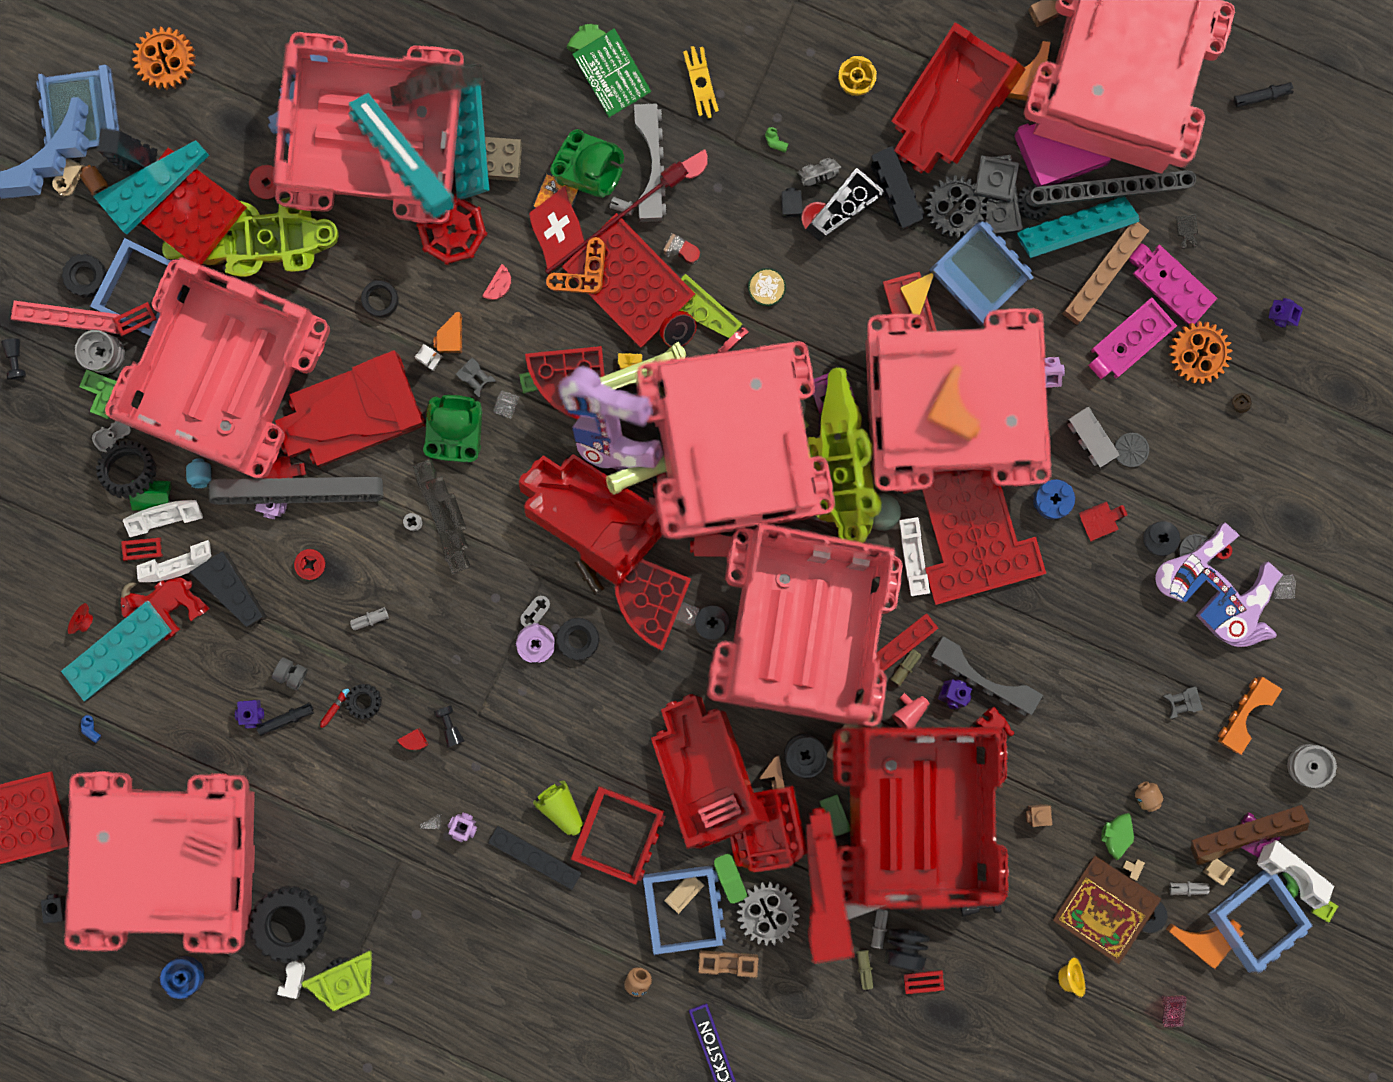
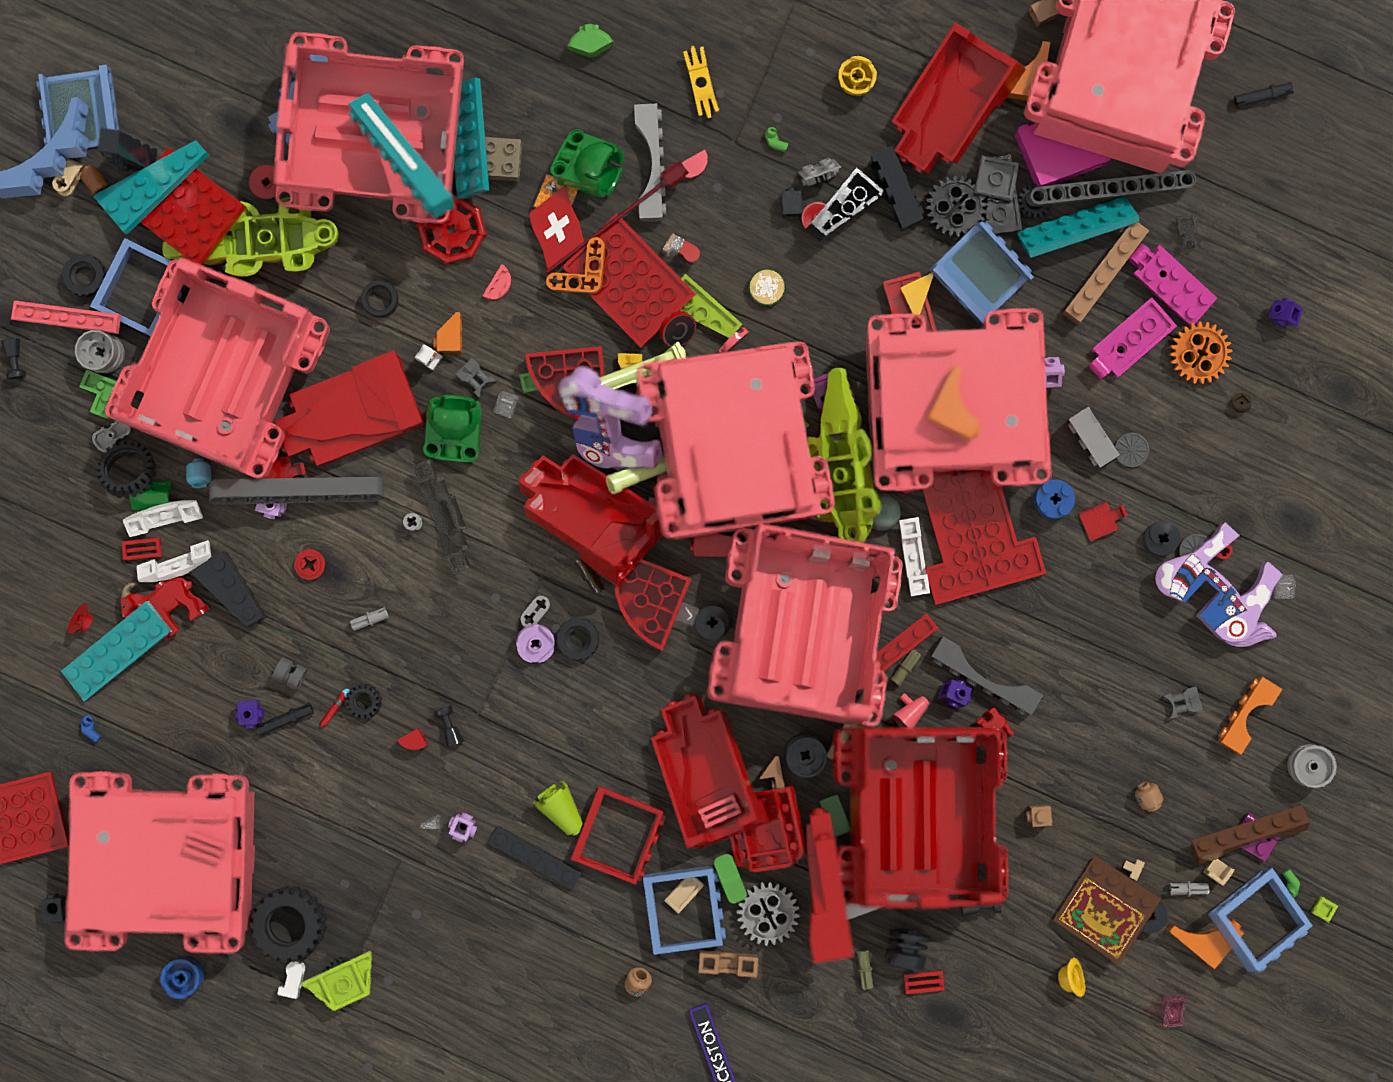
(119, 326): red tile -> none
(179, 52): orange gear -> none
(436, 79): clear smoke piece -> none
(611, 72): green sticker -> none
(622, 205): light grey pin -> none
(879, 928): light grey axle -> none
(1118, 835): bright green piece -> none
(1313, 887): white arch -> none

